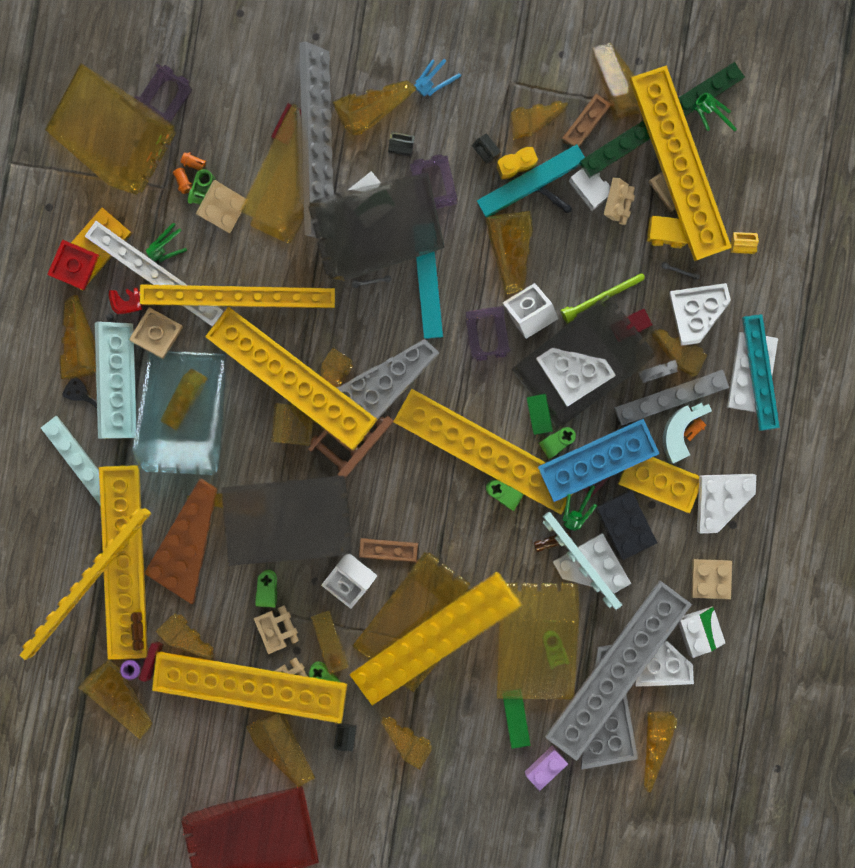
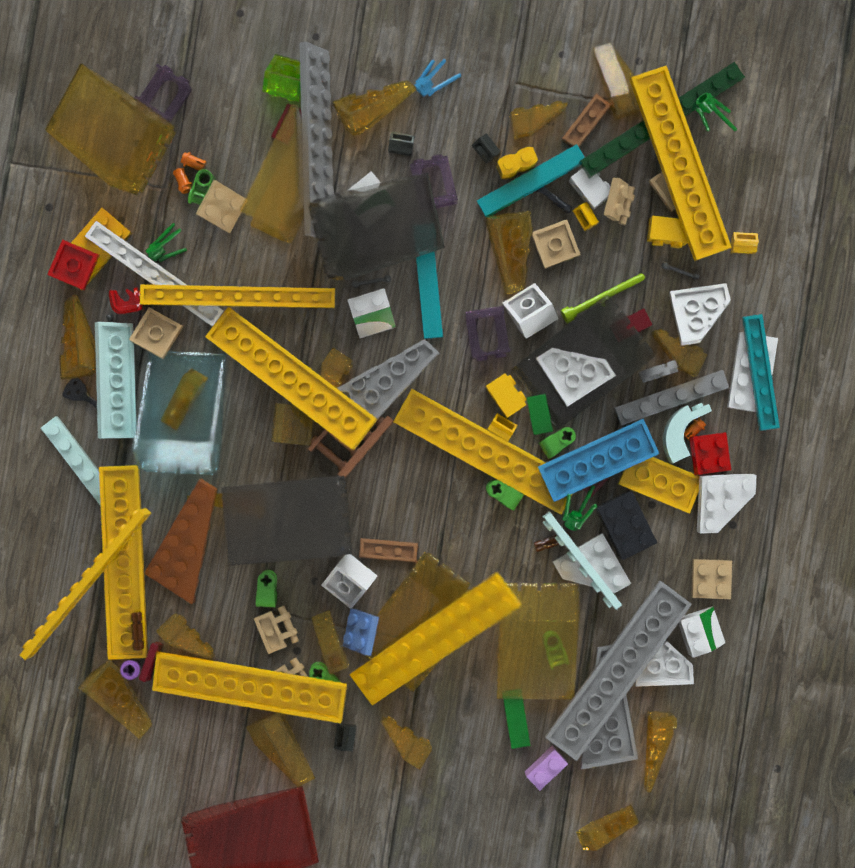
(283, 78): none -> clear neon green slope
(360, 631): none -> medium blue plate
(371, 313): none -> white slope
(502, 427): none -> yellow piece
(506, 395): none -> yellow brick
(555, 244): none -> tan plate
(588, 214): none -> yellow piece
(607, 828): none -> clear yellow slope
(710, 453): none -> red plate

